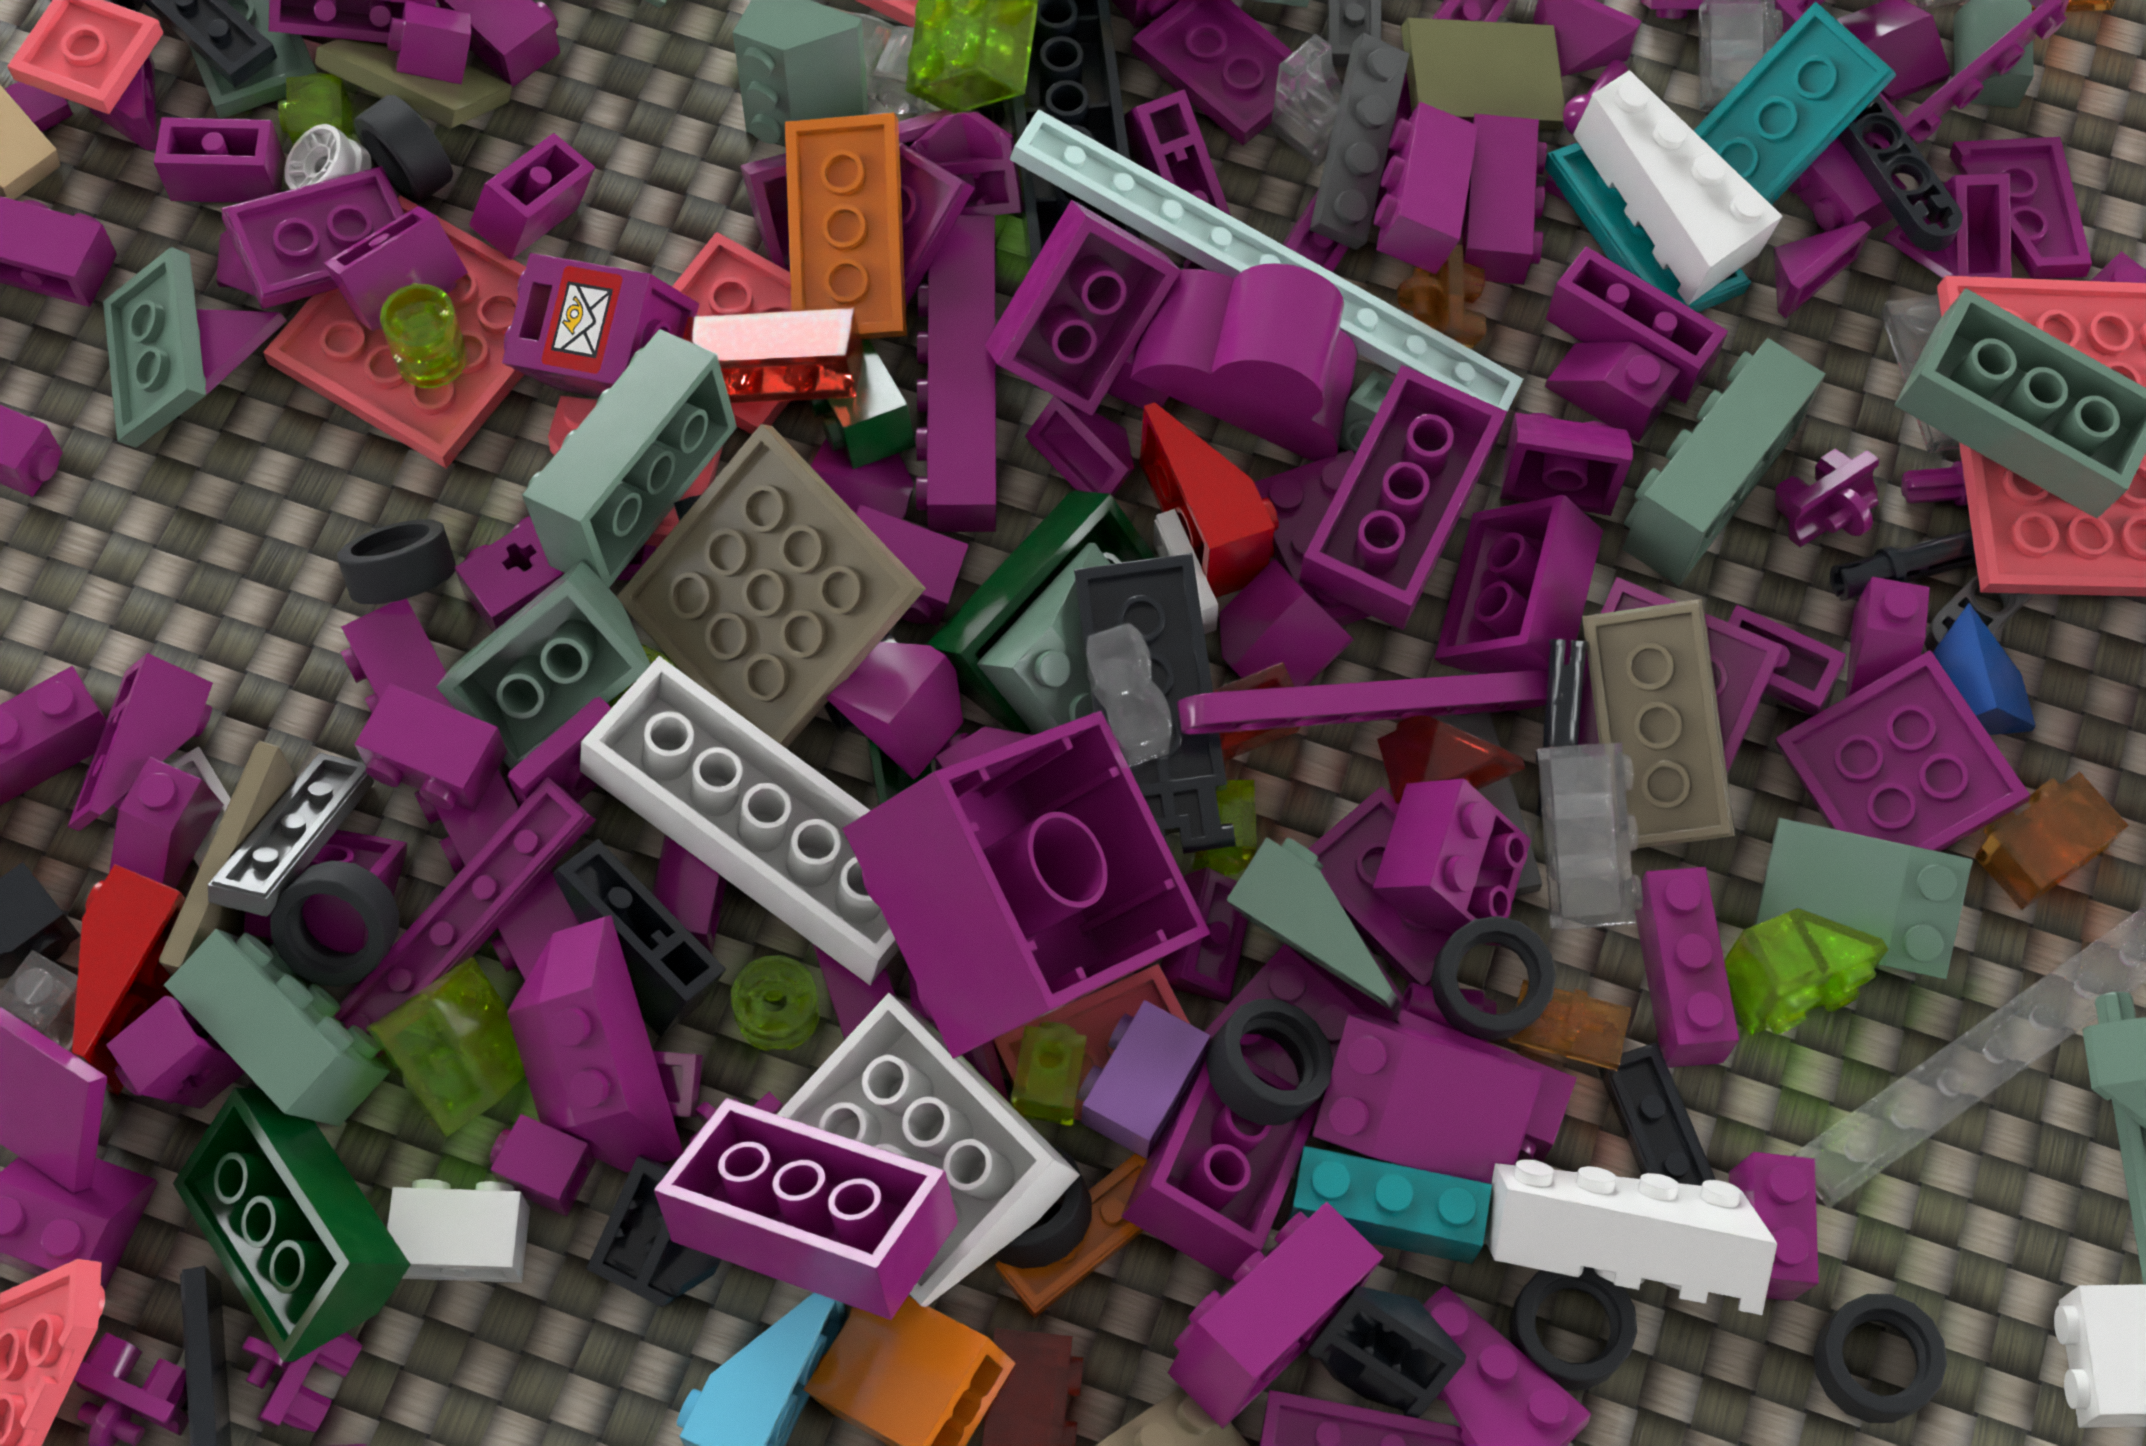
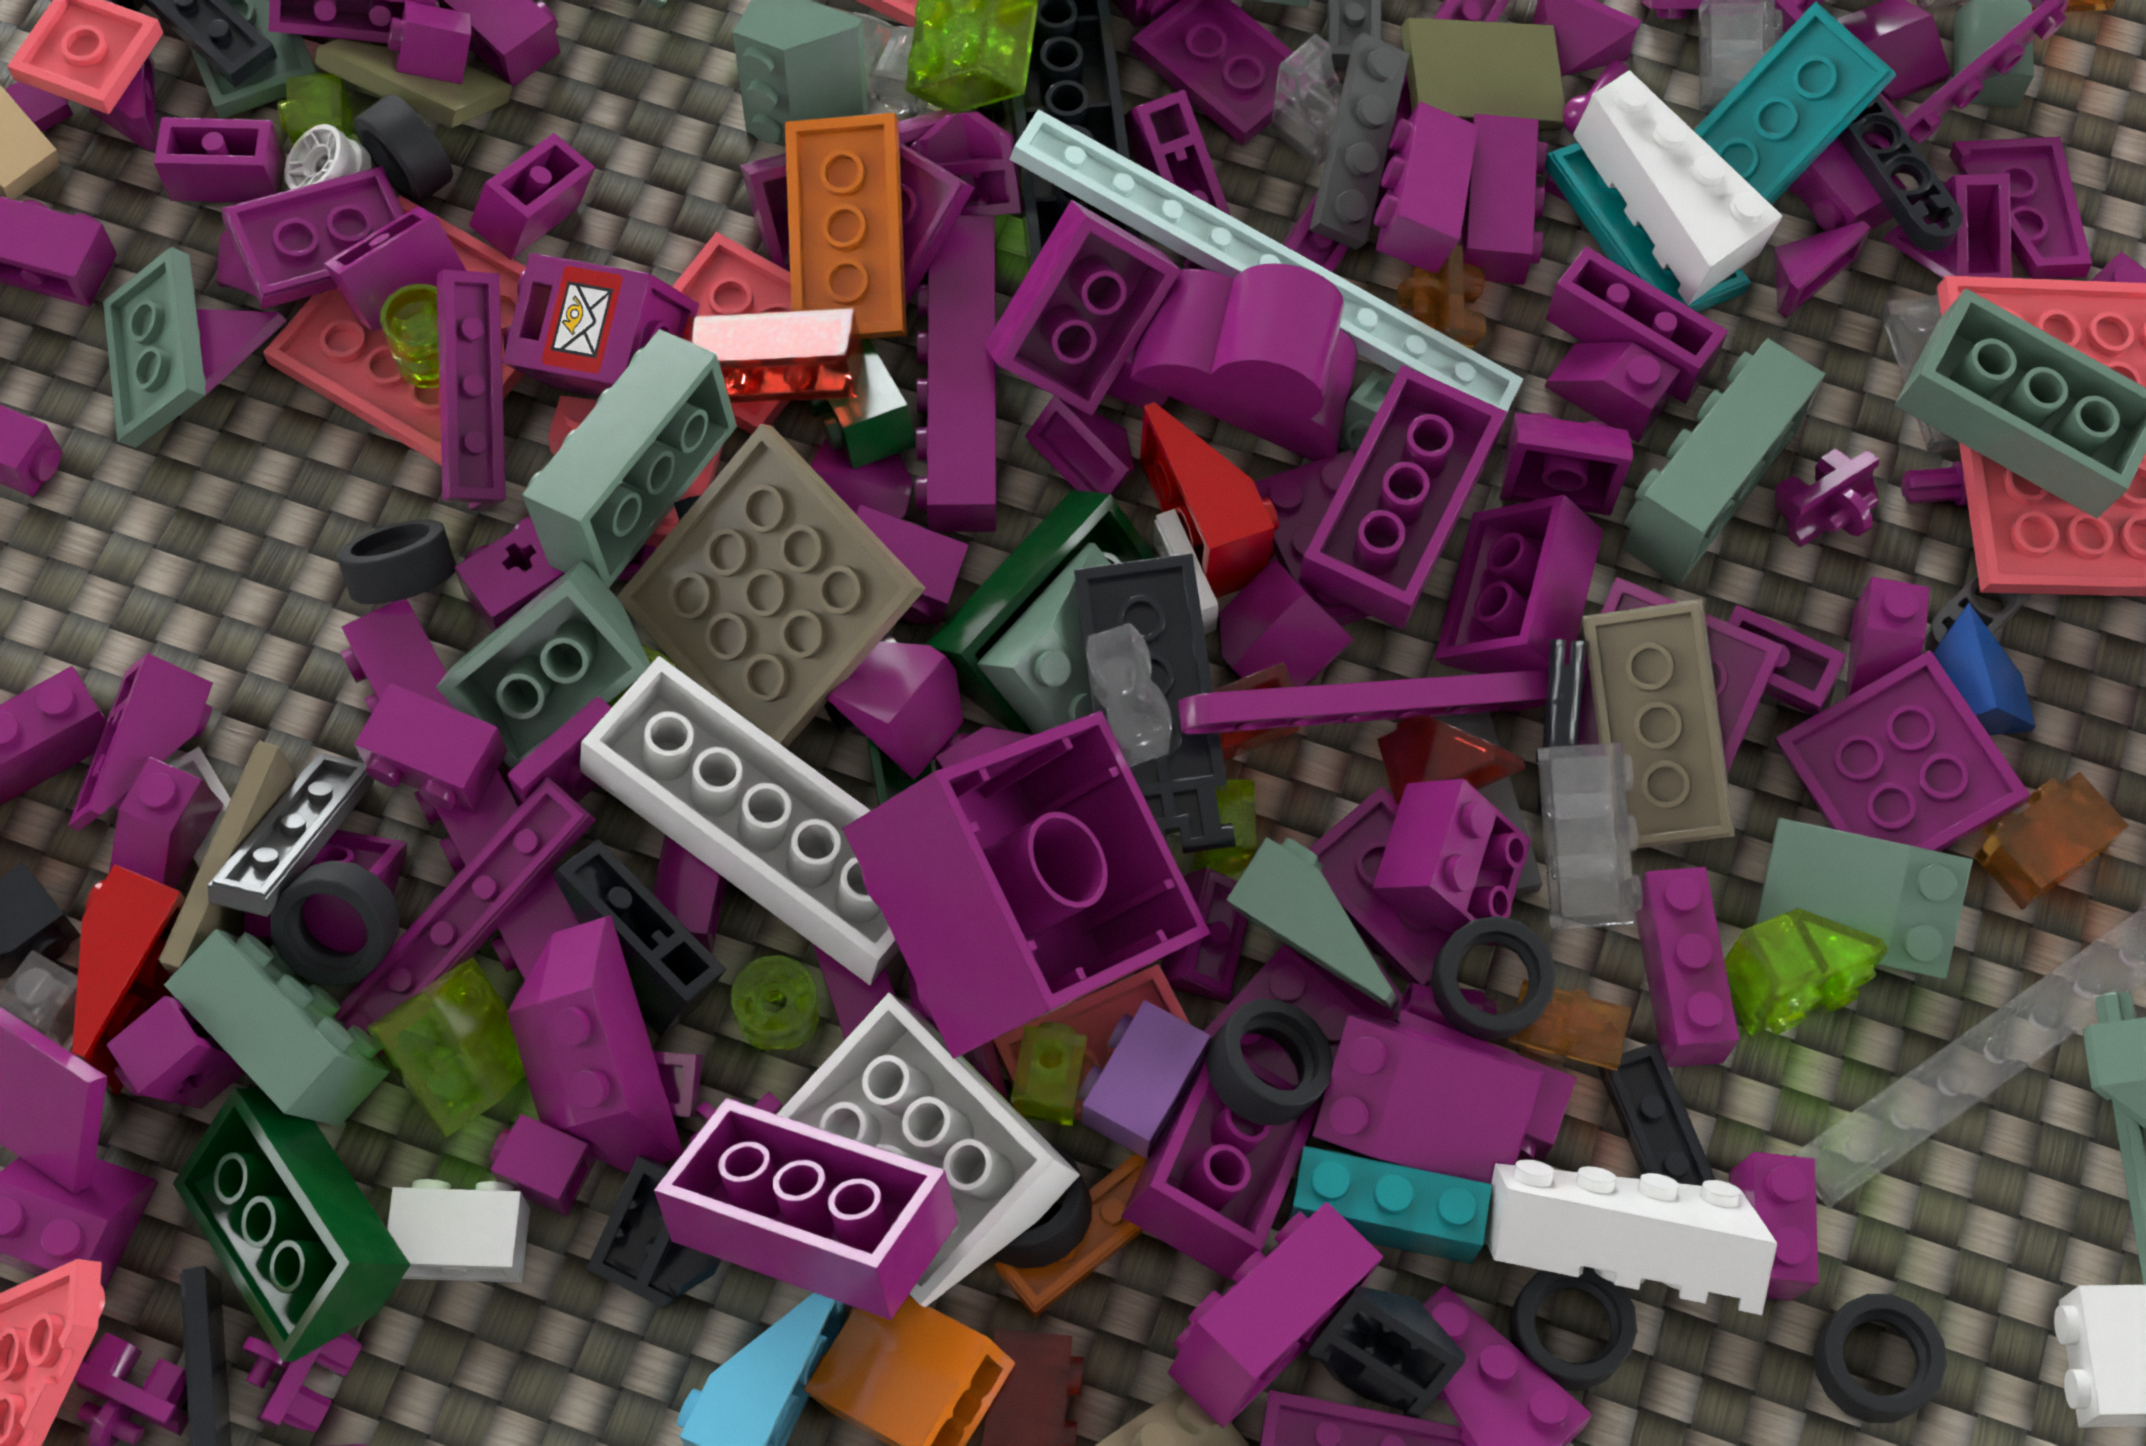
(471, 388): none -> magenta fence
(1904, 564): black pin -> none

